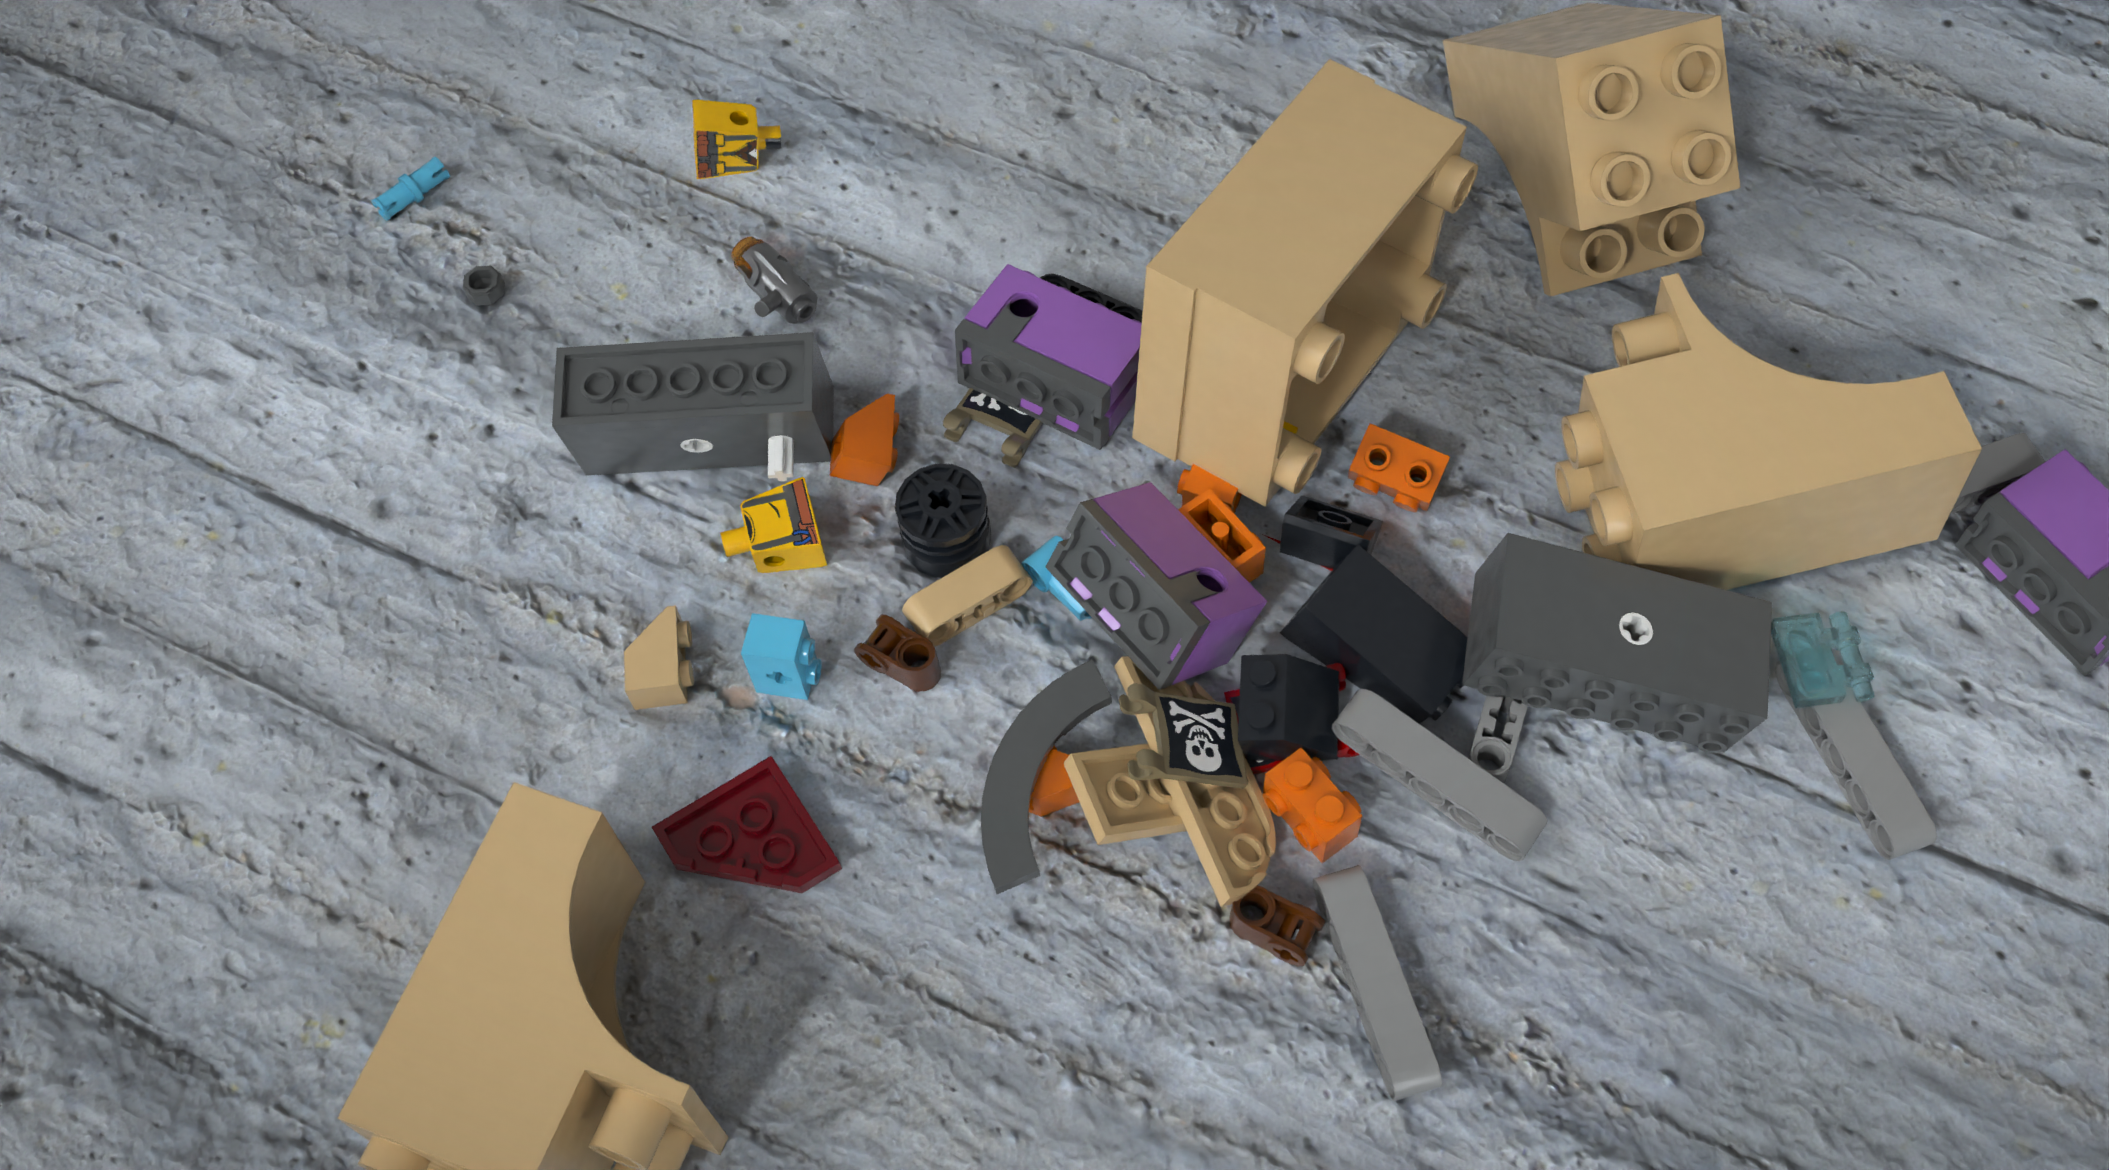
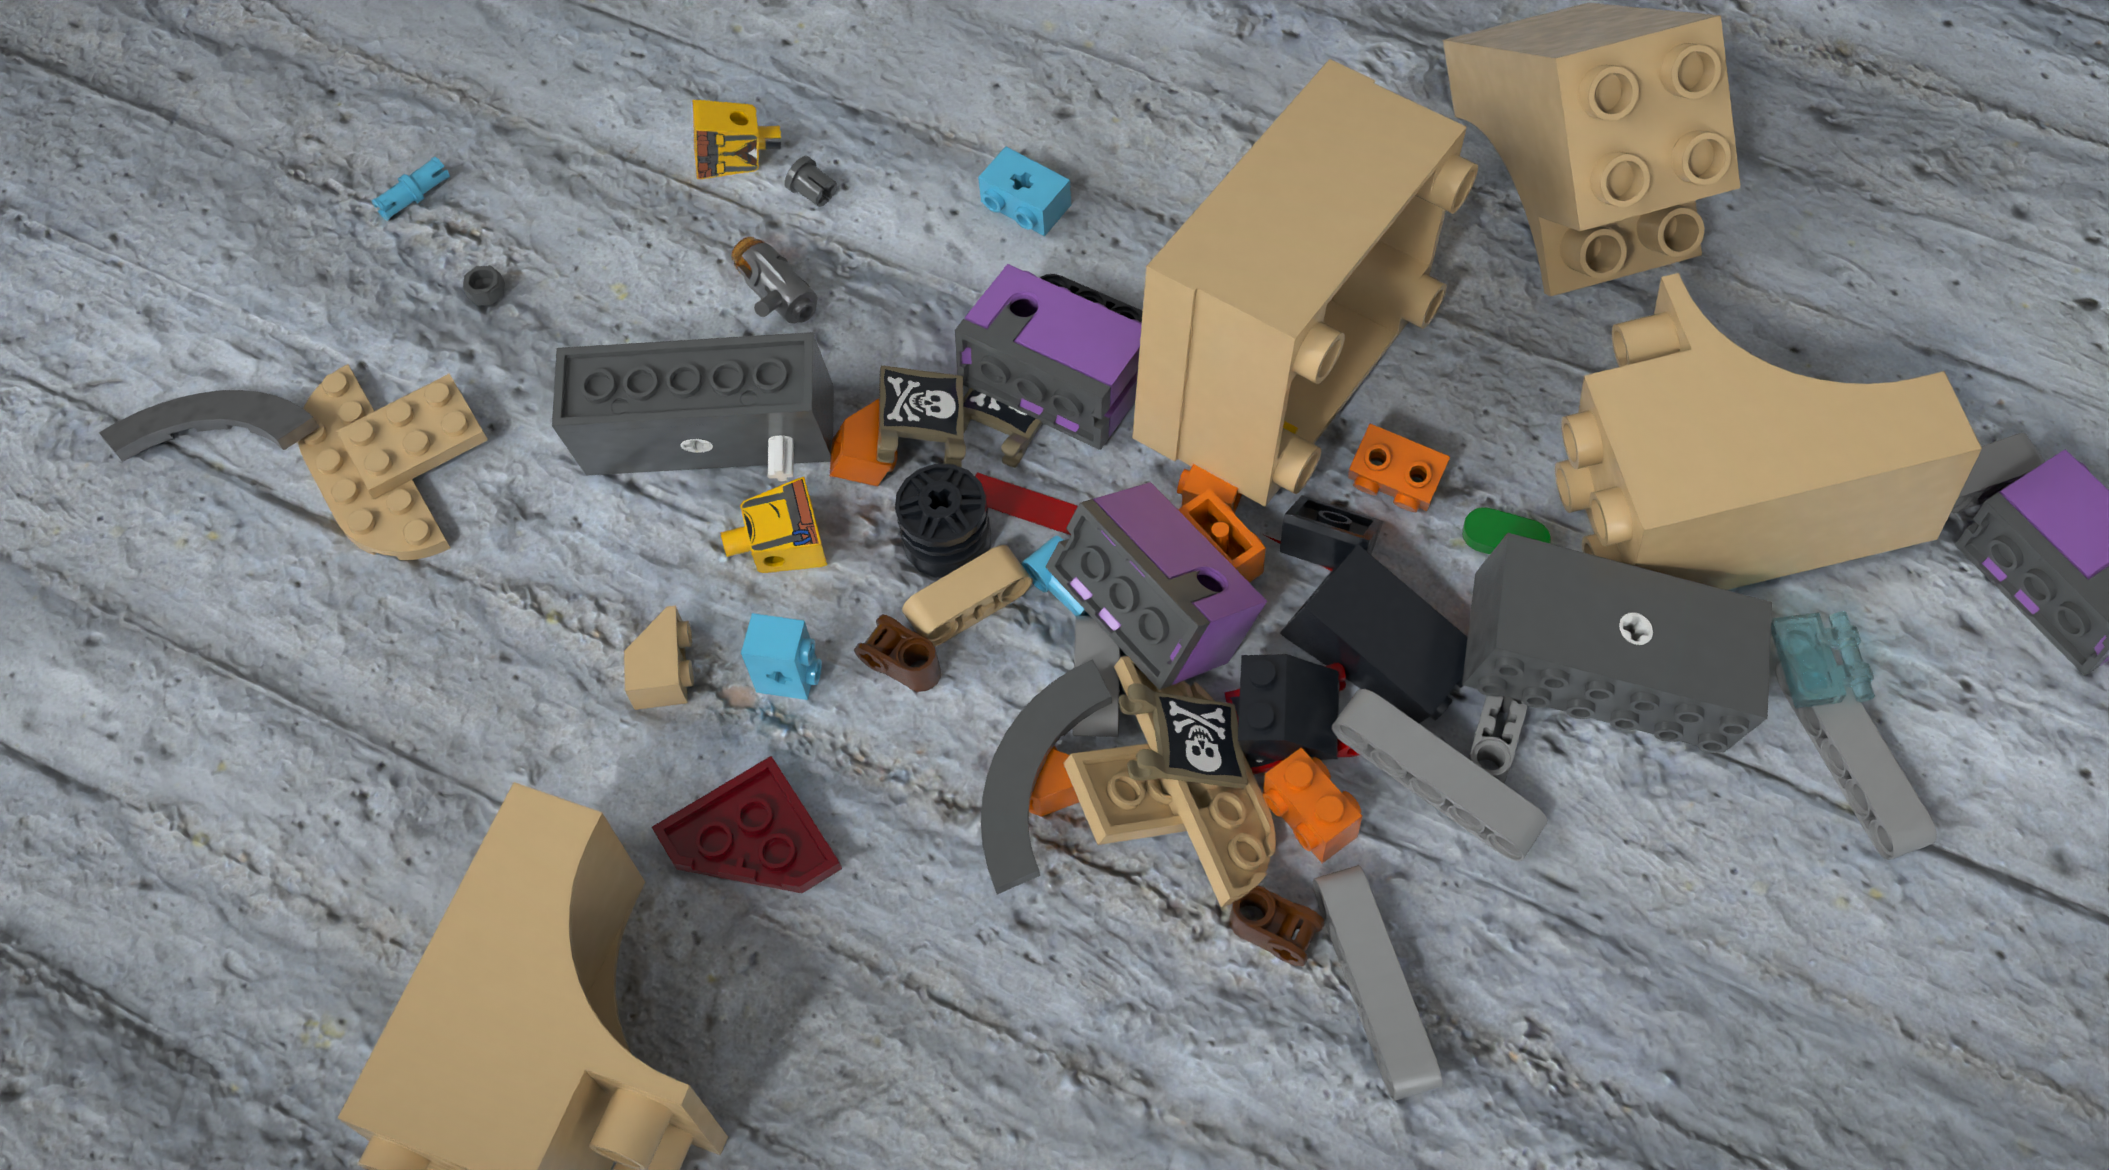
(214, 410): none -> flat silver tile
(370, 457): none -> tan plate
(810, 181): none -> dark grey bush
(921, 408): none -> flag
(1024, 191): none -> medium azure brick
(1027, 504): none -> red sticker
(1096, 644): none -> light grey beam
(1487, 527): none -> green tile

